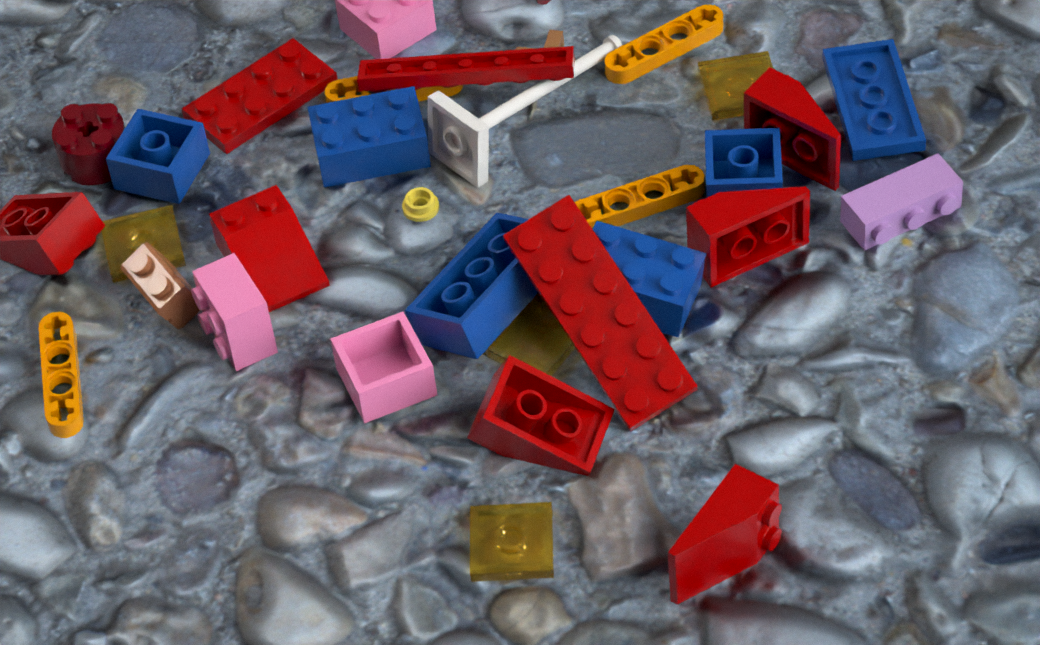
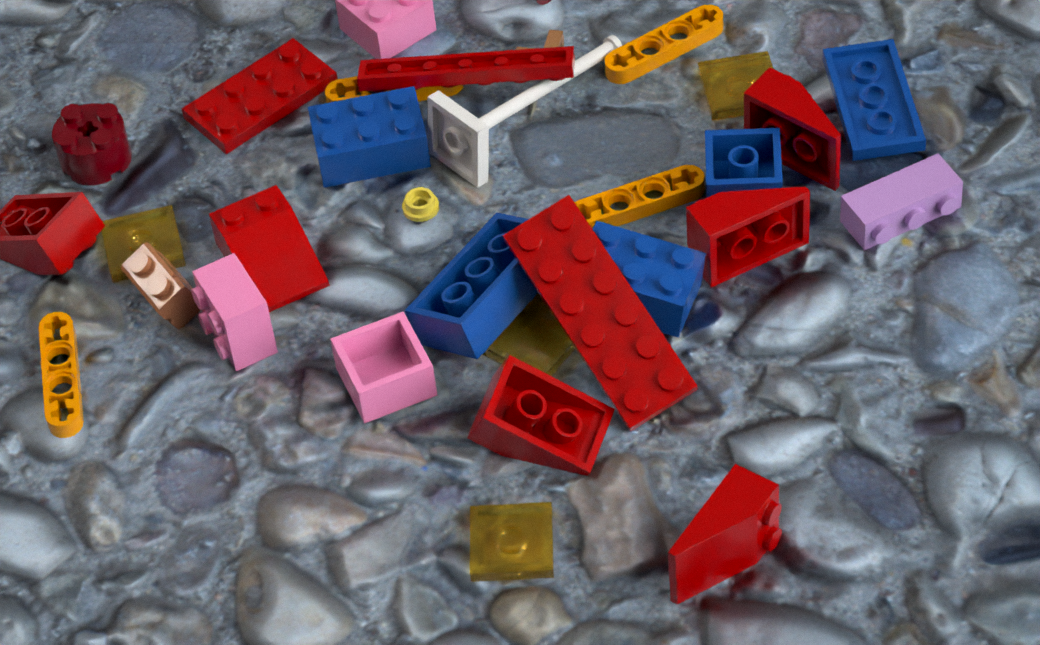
(158, 156): blue brick -> none

